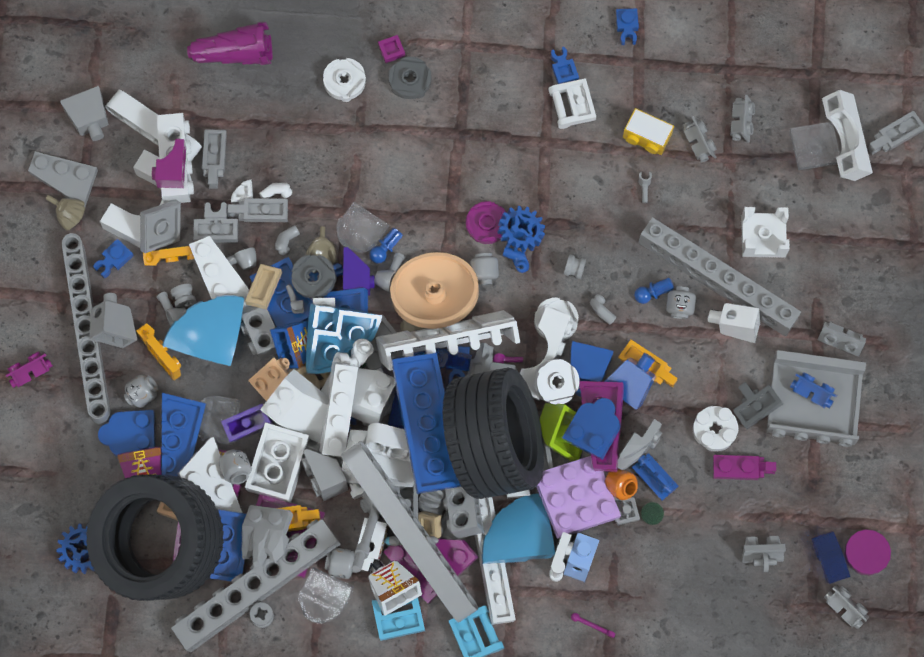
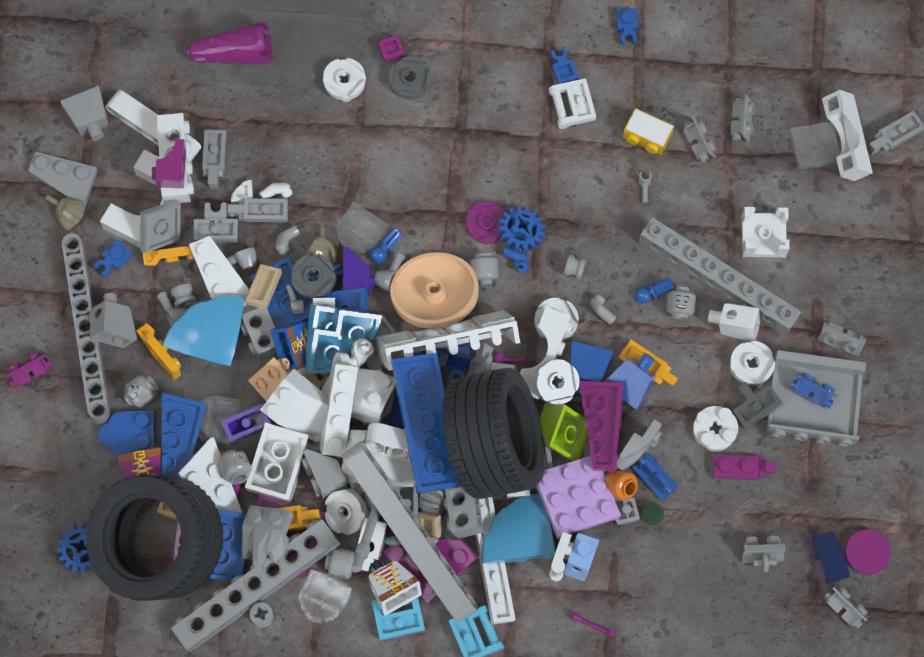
(356, 507): none -> white plate
(594, 427): blue plate -> none
(755, 375): none -> white plate

